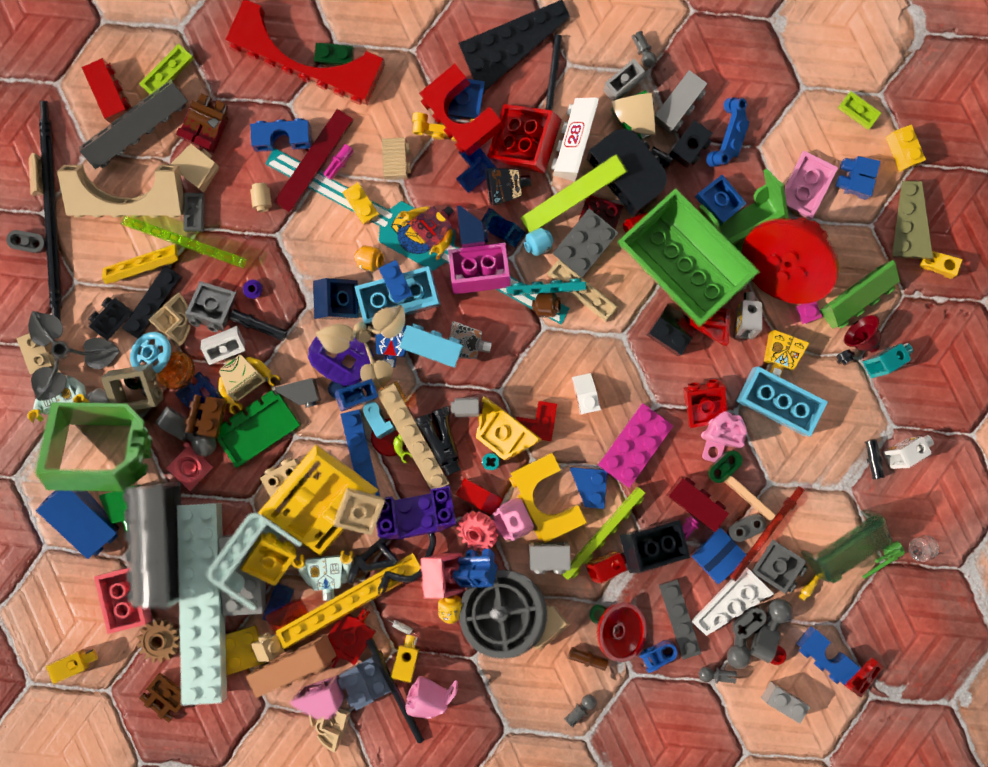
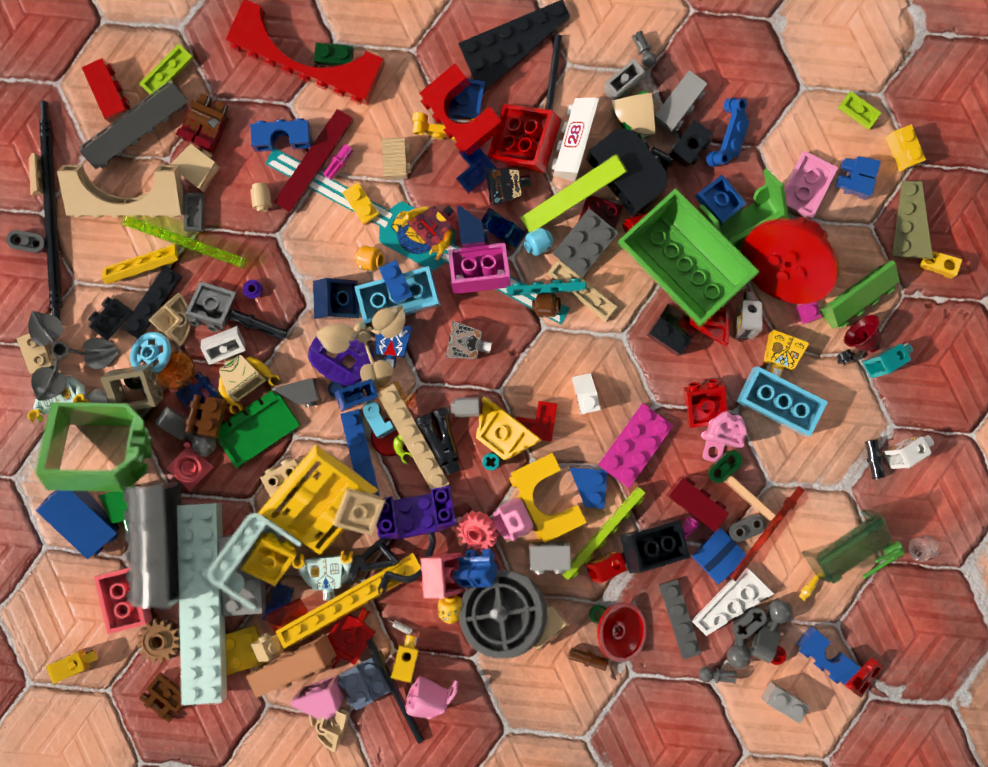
(431, 345): medium azure brick -> none
(479, 496): red slope -> none
(588, 703): dark grey pin -> none
(657, 656): blue piece -> none
(780, 567): dark grey plate -> none

